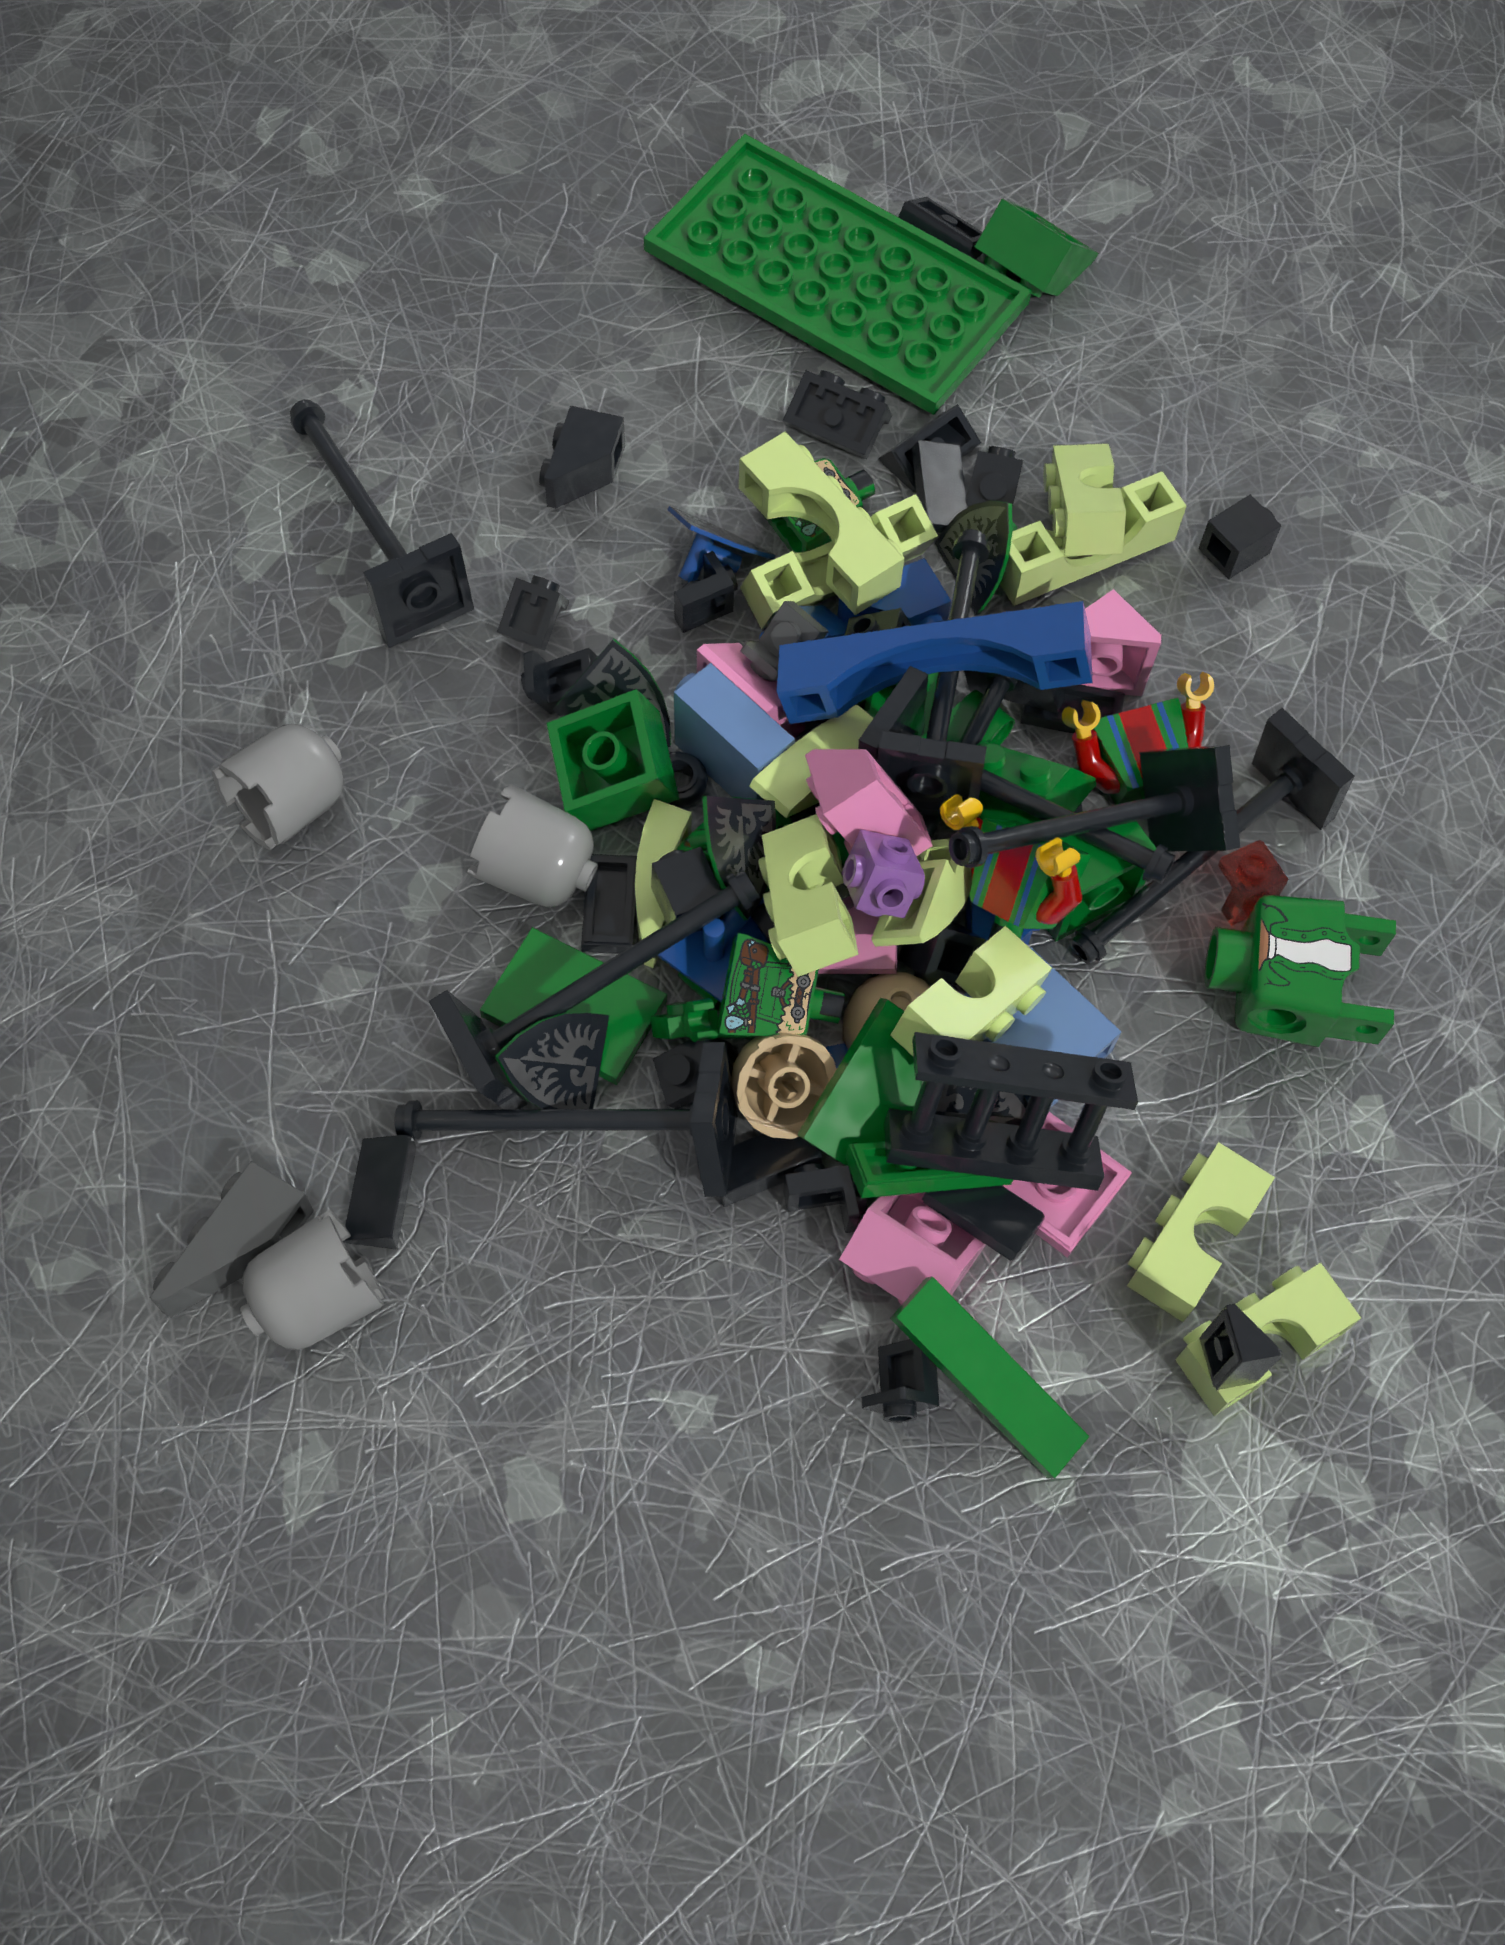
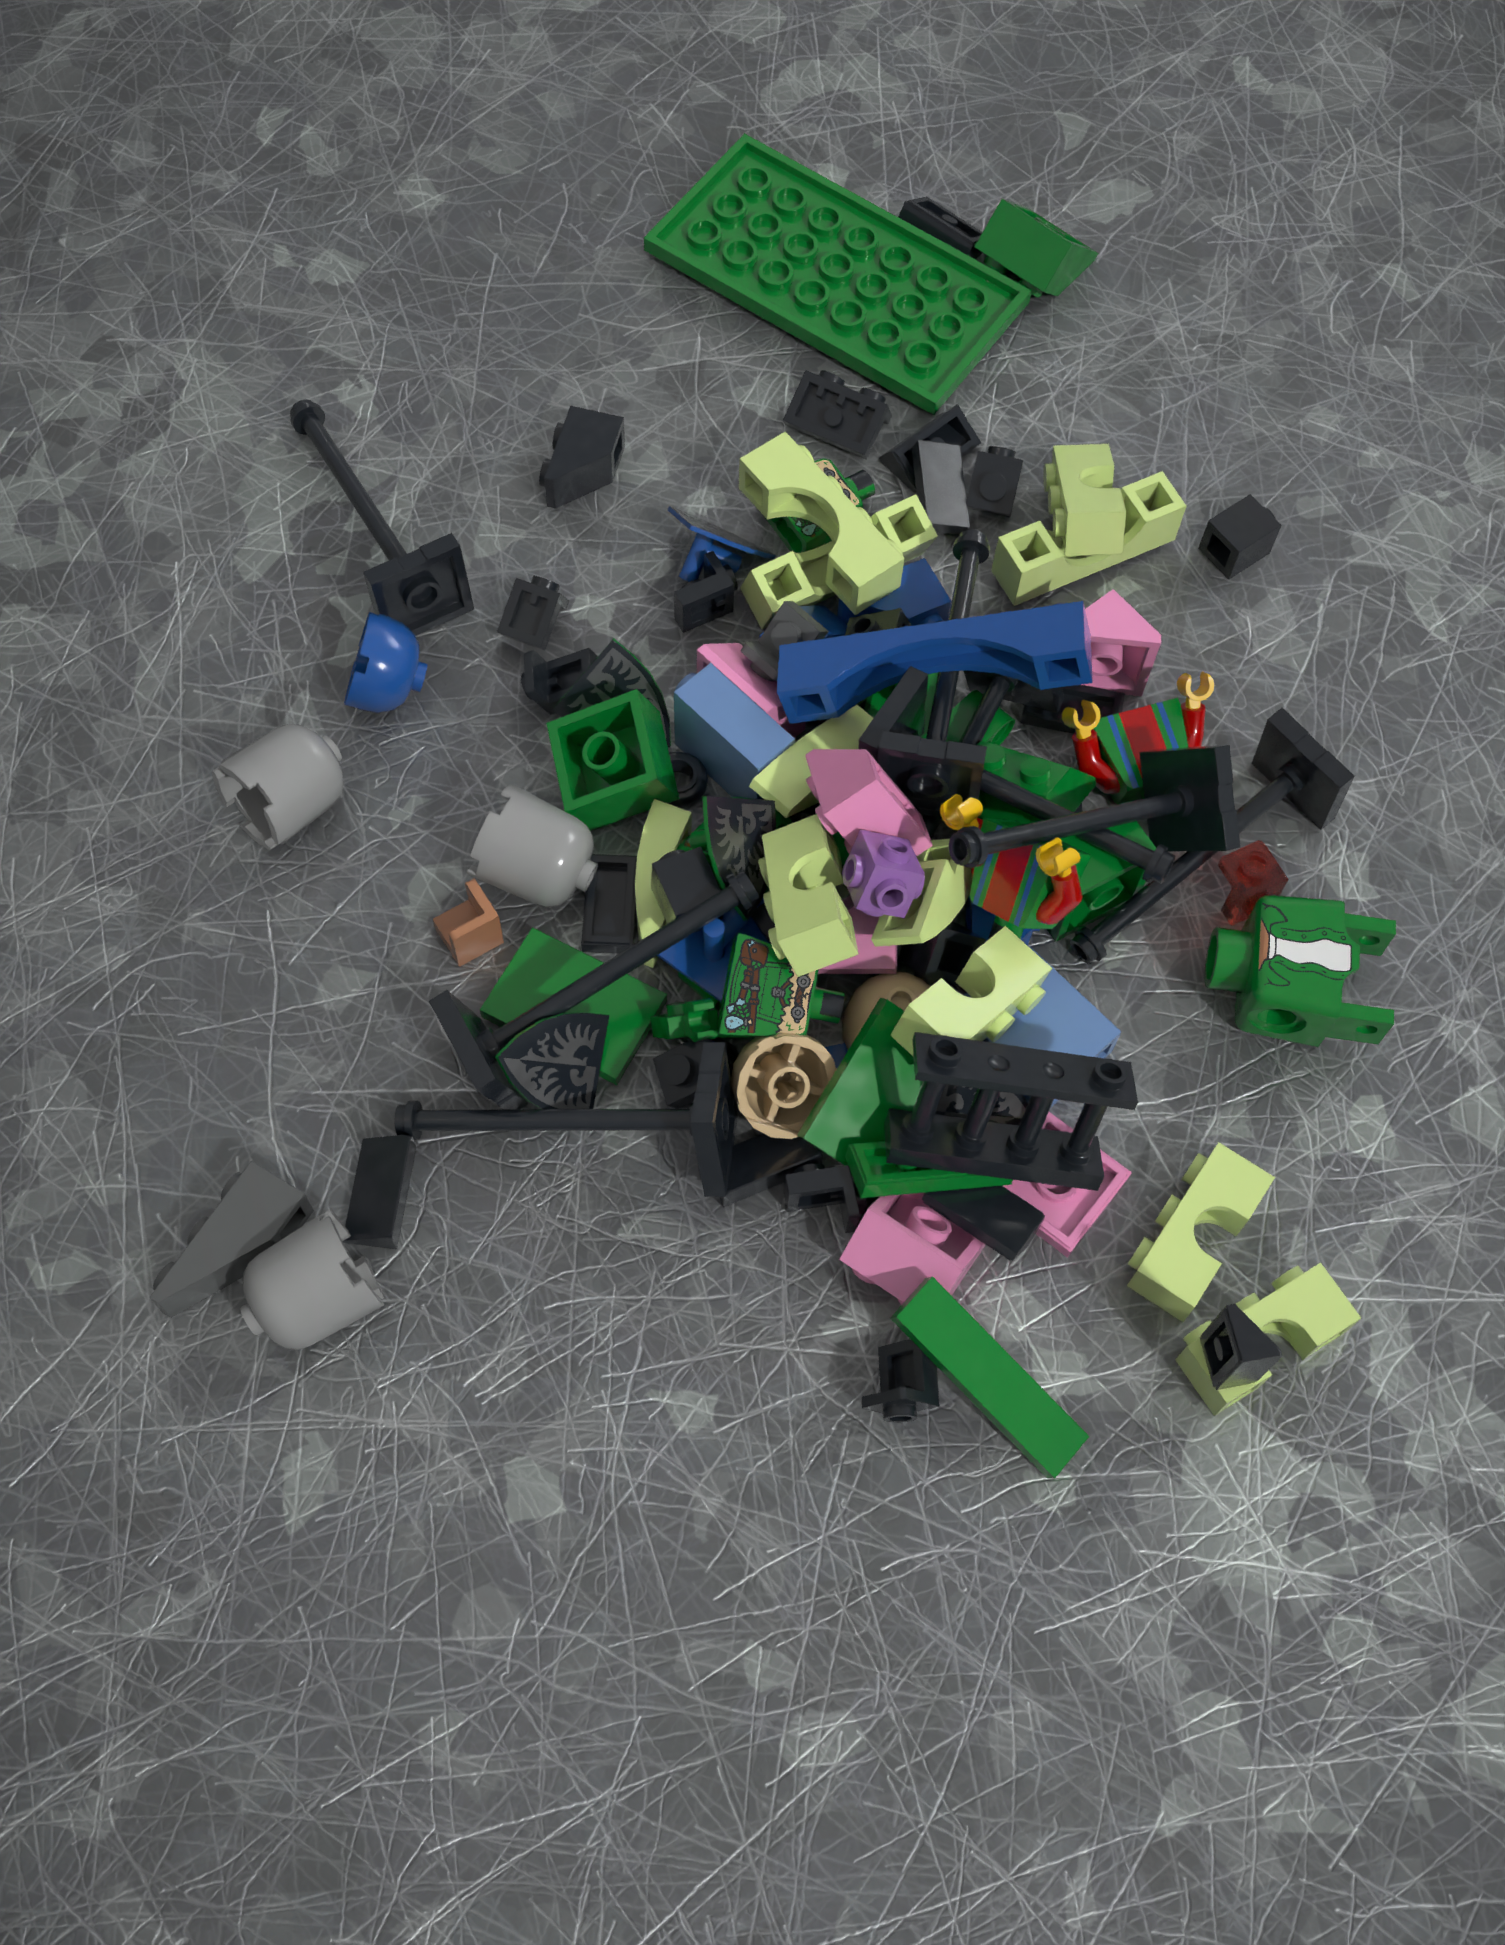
(384, 666): none -> blue cylinder
(470, 927): none -> nougat panel
(993, 520): shield -> none

